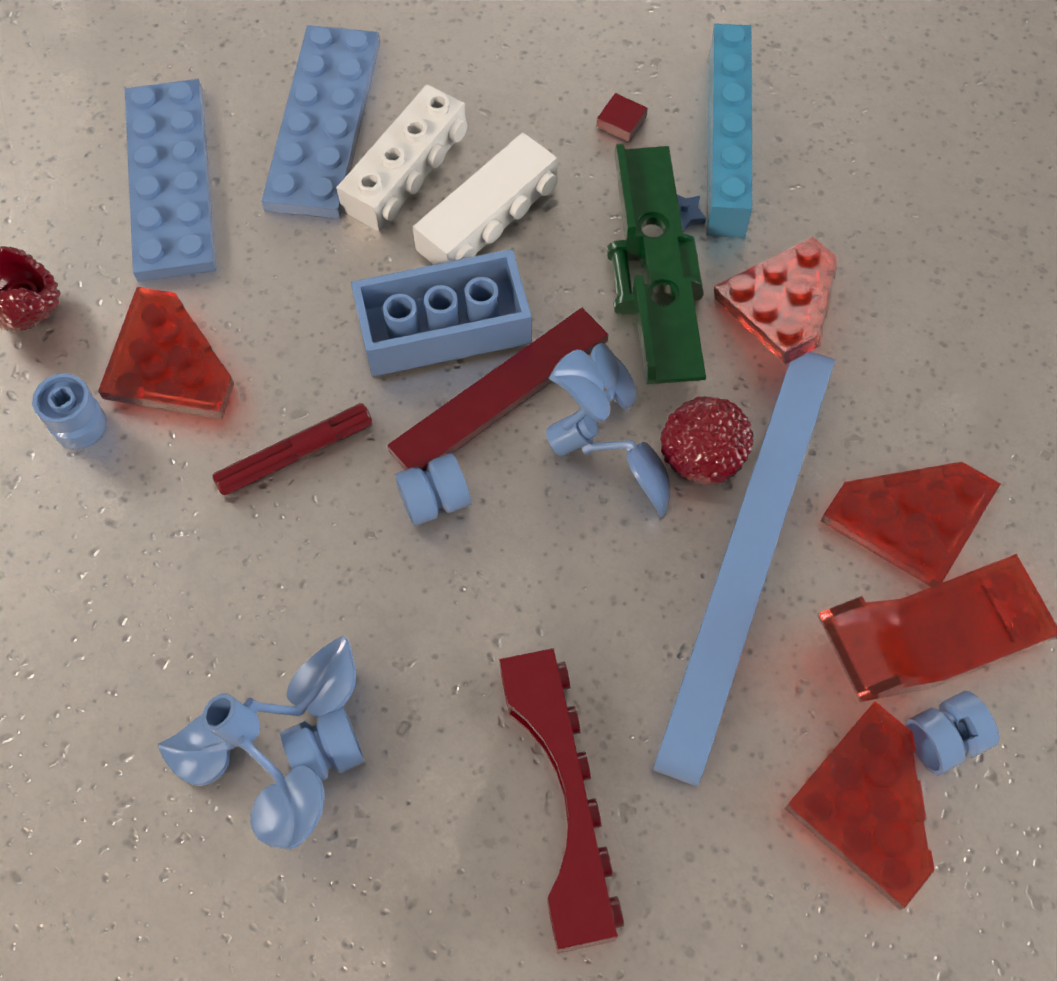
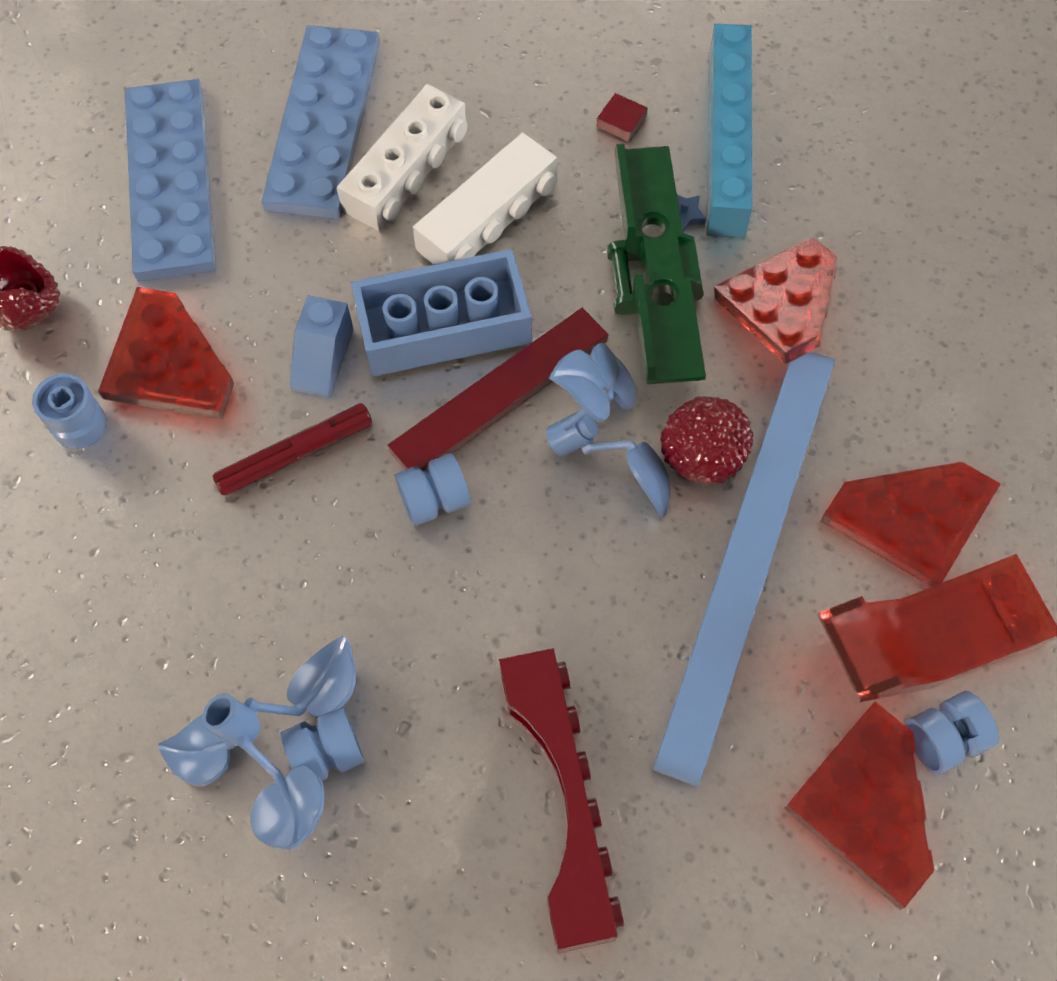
(320, 345): none -> medium blue slope

